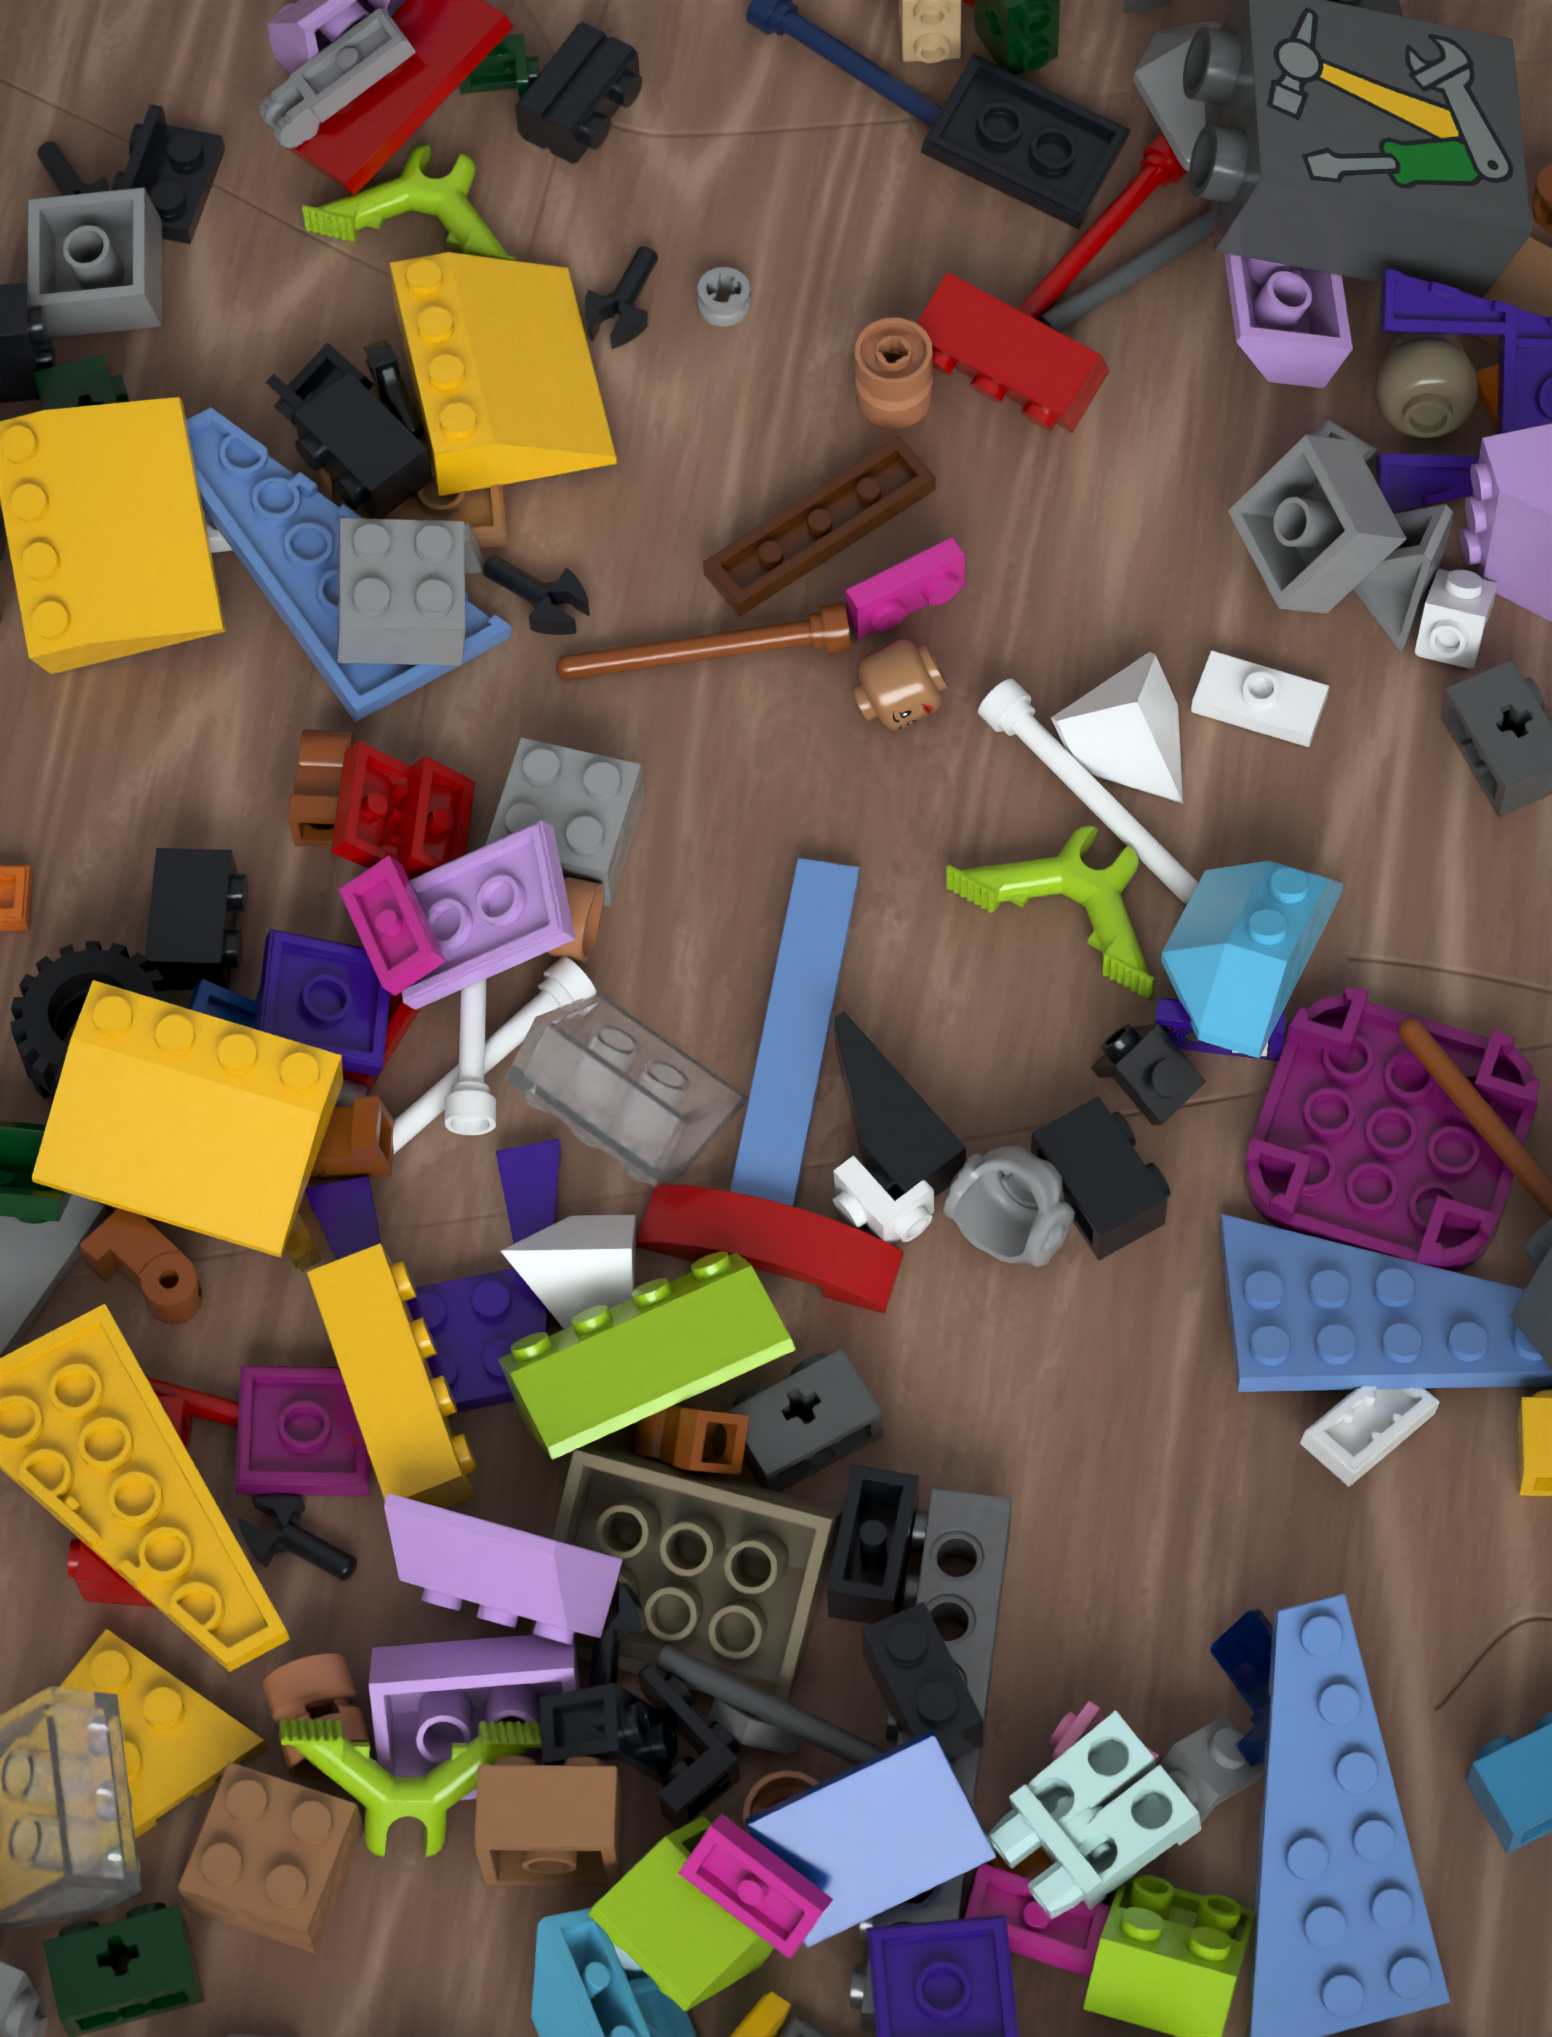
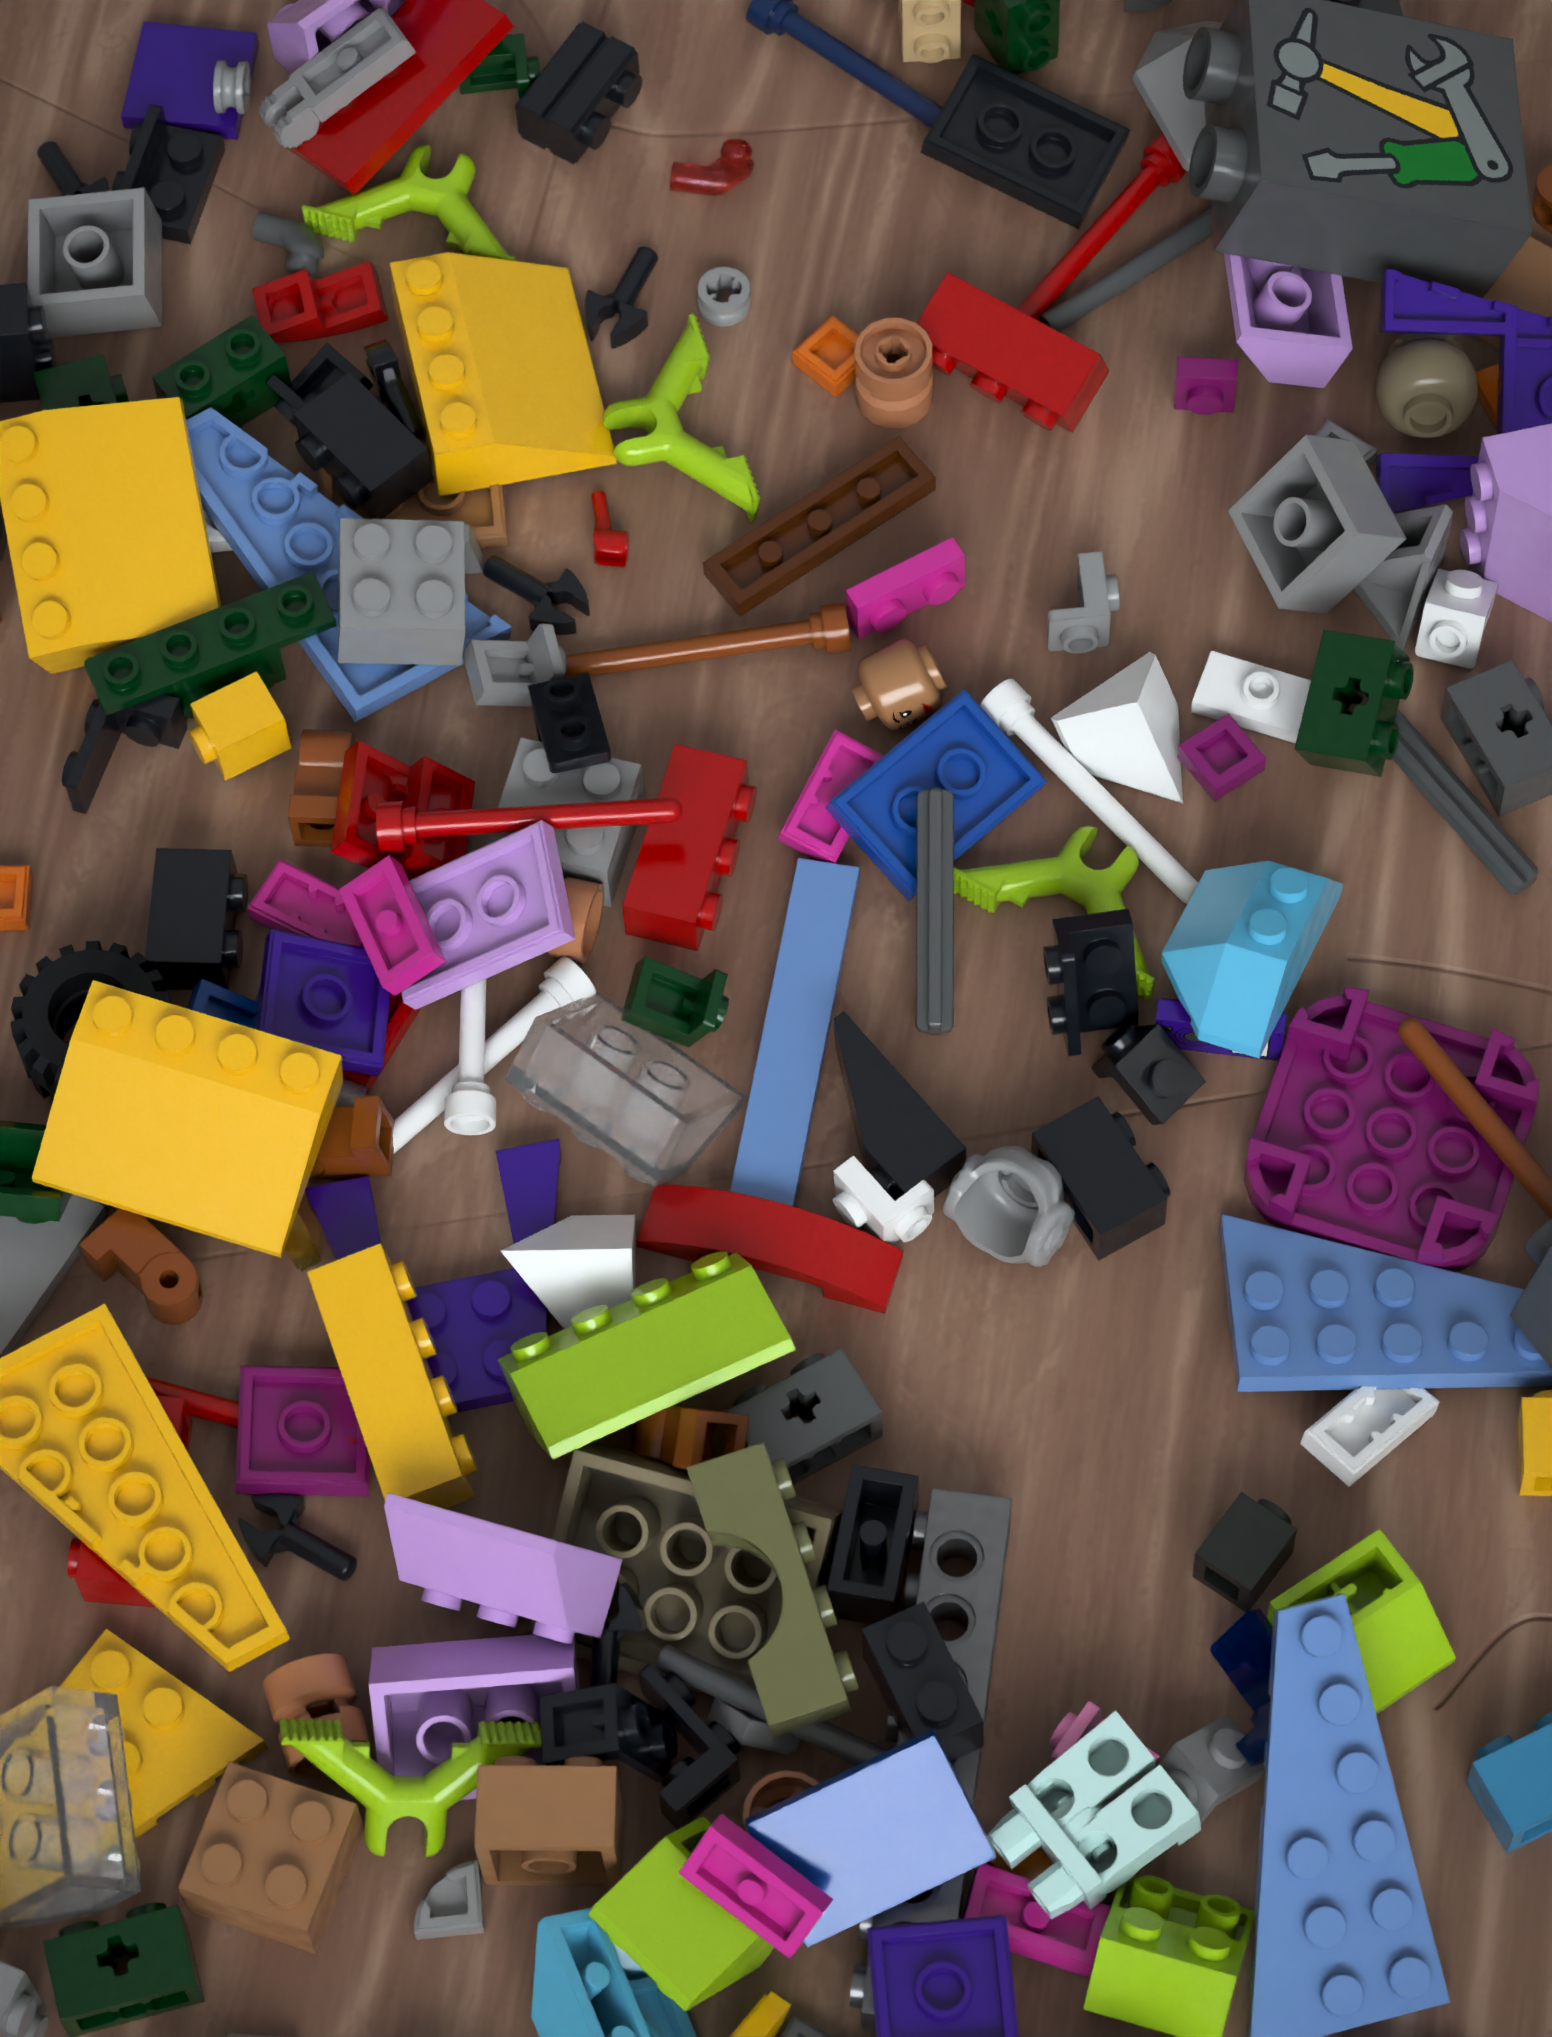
(146, 723): none -> black bracket
(177, 72): none -> dark purple tile
(212, 648): none -> dark green bracket
(227, 374): none -> dark green brick
(231, 87): none -> light grey bush
(238, 727): none -> yellow brick
(293, 236): none -> dark grey arm
(303, 906): none -> dark pink plate
(313, 309): none -> red slope
(404, 826): none -> red piece
(452, 1905): none -> light grey tile
(504, 669): none -> light grey bracket
(569, 723): none -> black bracket
(609, 544): none -> red hand
(666, 438): none -> lime piece
(675, 1002): none -> dark green bracket
(682, 862): none -> red brick
(717, 177): none -> clear red arm
(796, 1669): none -> olive arch
(809, 824): none -> dark pink plate
(828, 356): none -> orange tile
(934, 911): none -> dark grey axle
(950, 751): none -> blue tile
(1088, 625): none -> light grey bracket
(1093, 975): none -> black bracket
(1205, 385): none -> magenta plate
(1221, 757): none -> magenta plate
(1245, 1550): none -> pearl dark grey brick
(1342, 675): none -> dark green brick
(1389, 1613): none -> lime slope
(1462, 810): none -> dark grey axle

